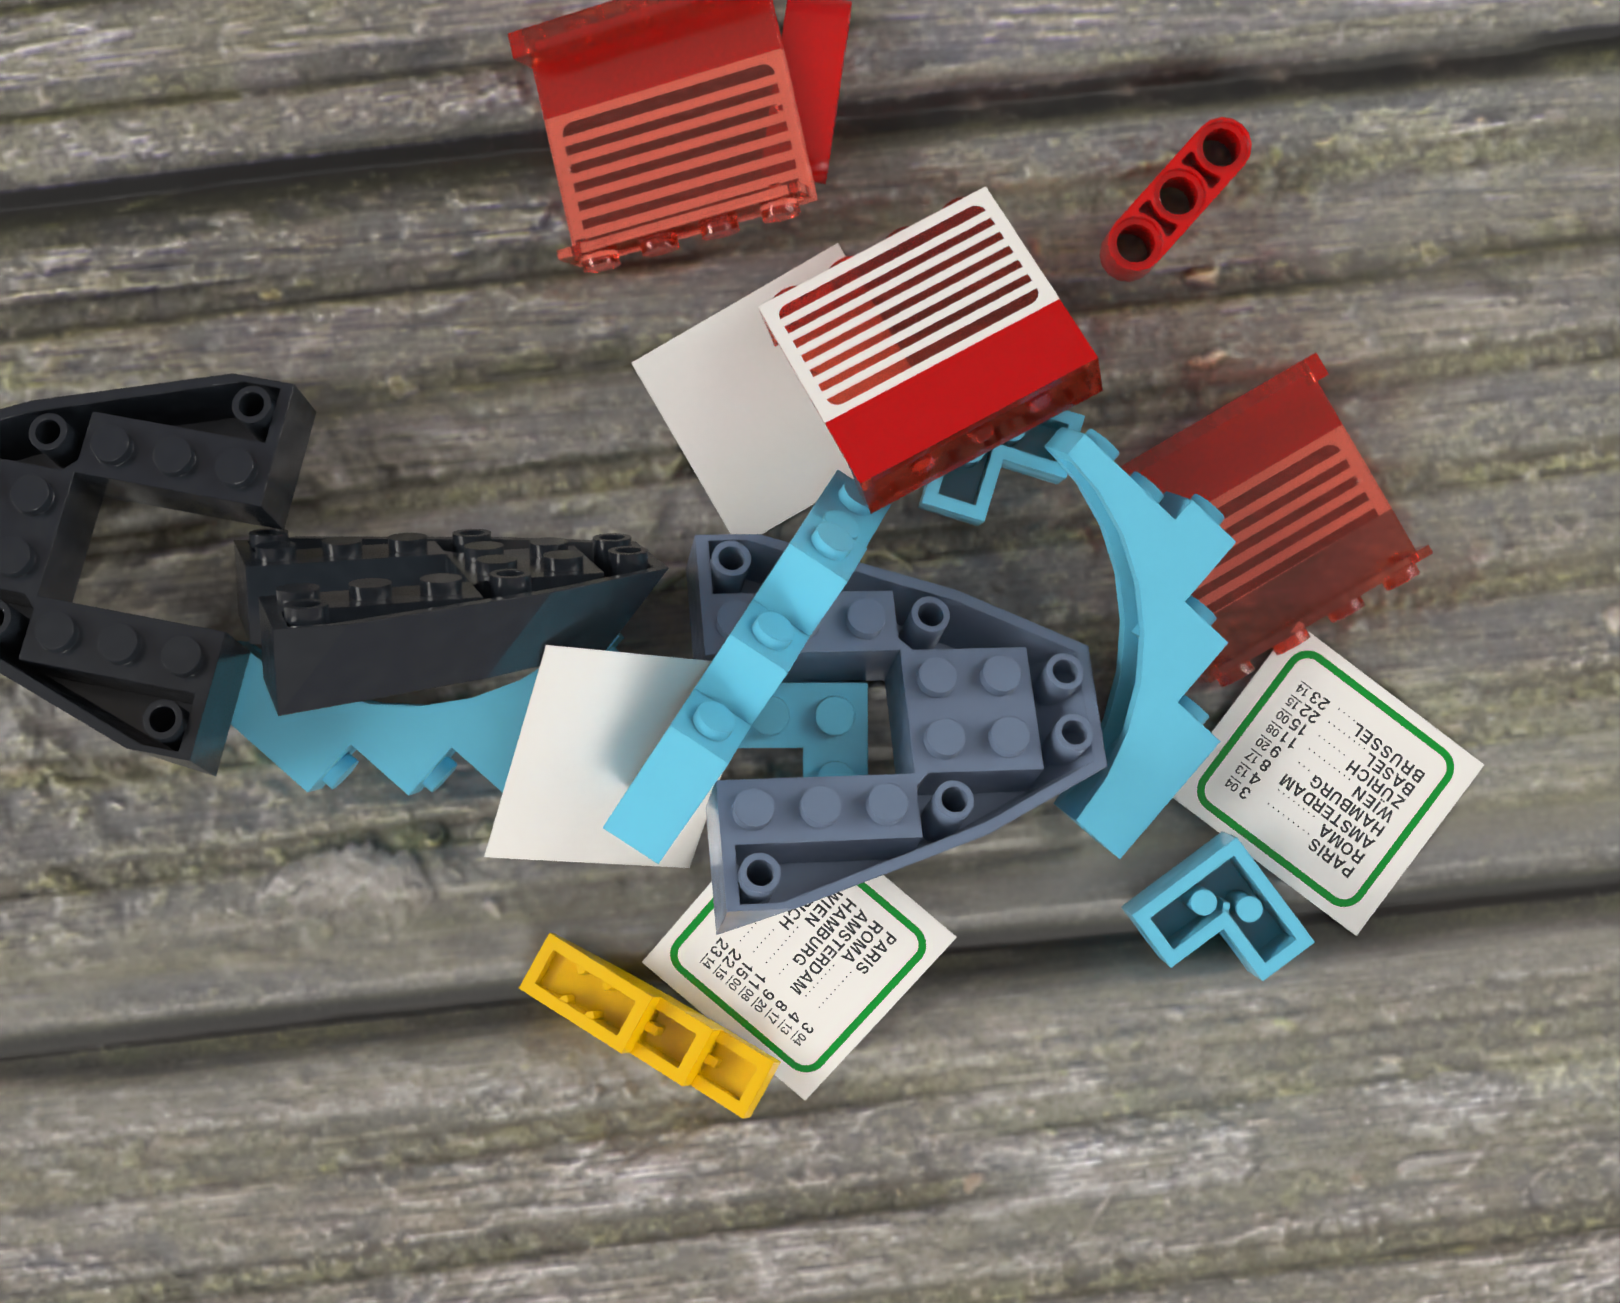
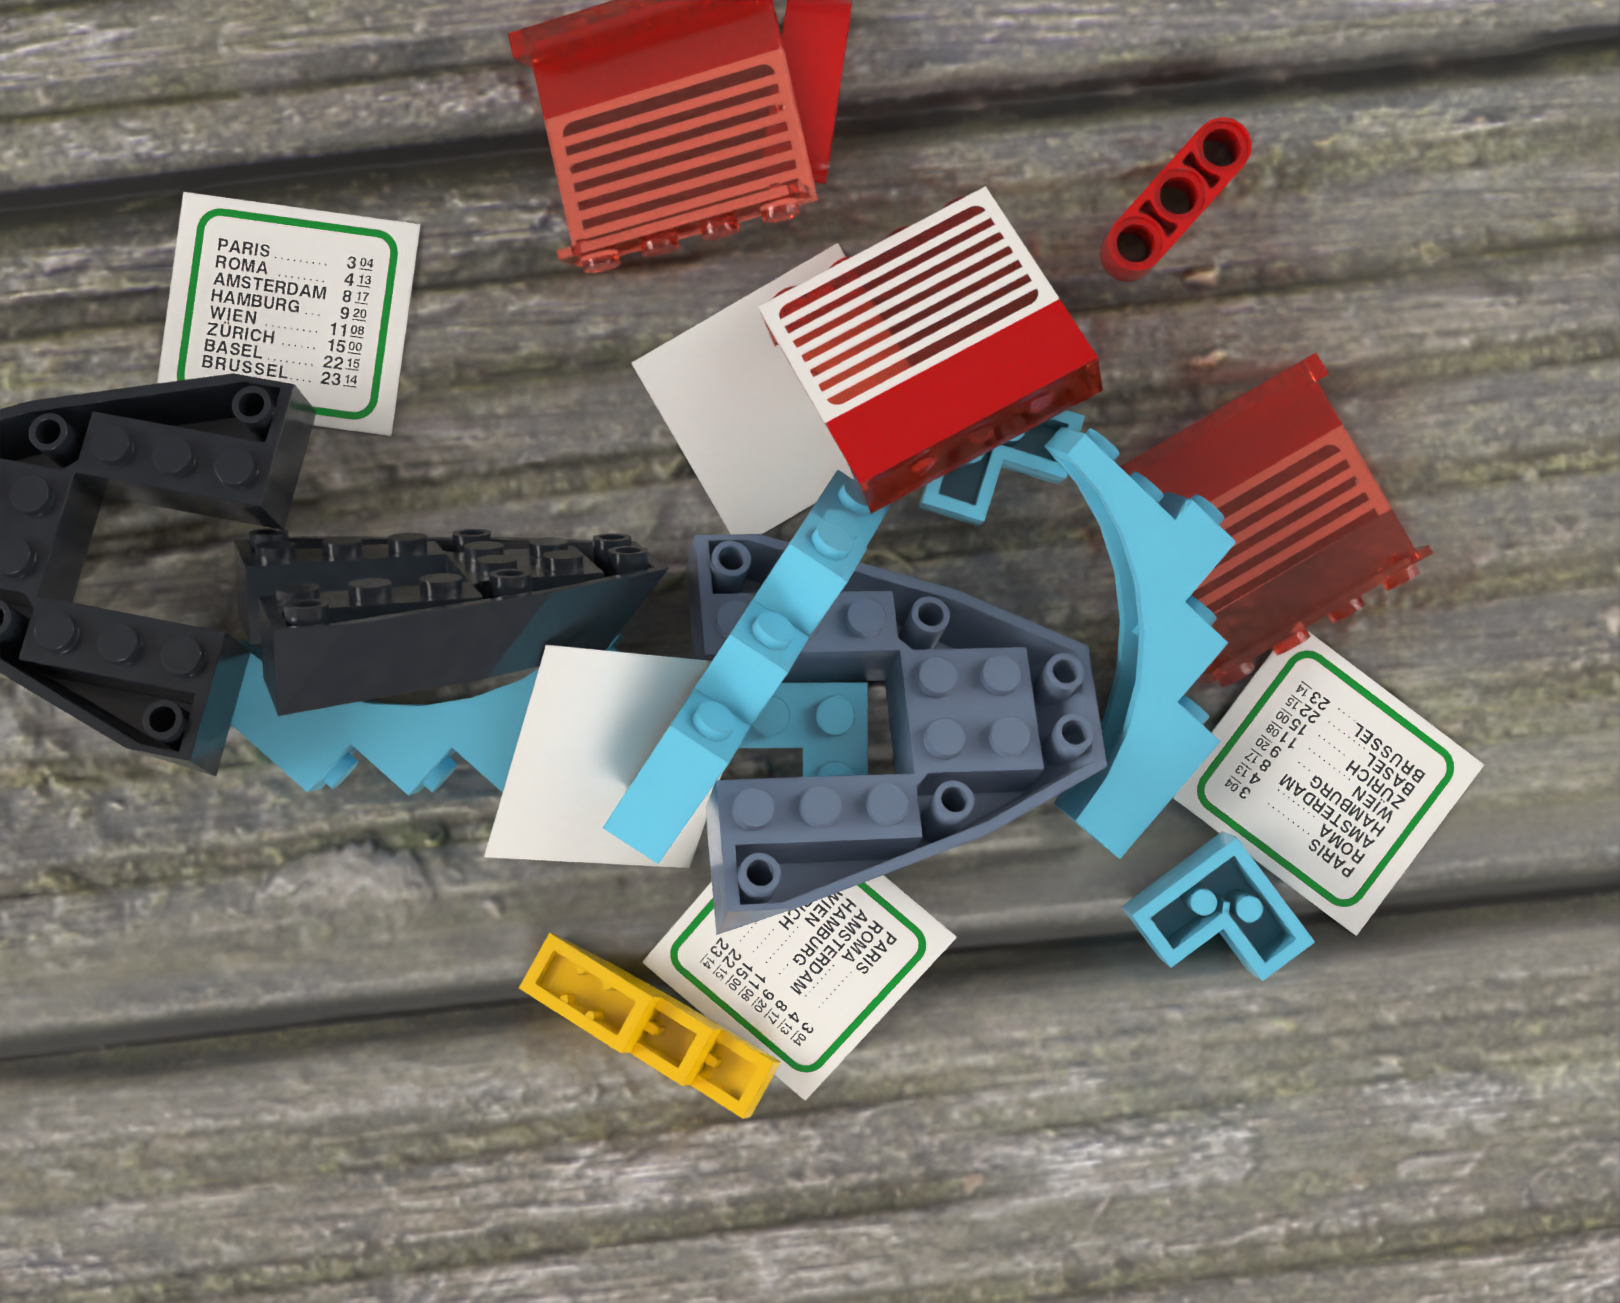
(293, 303): none -> white sticker

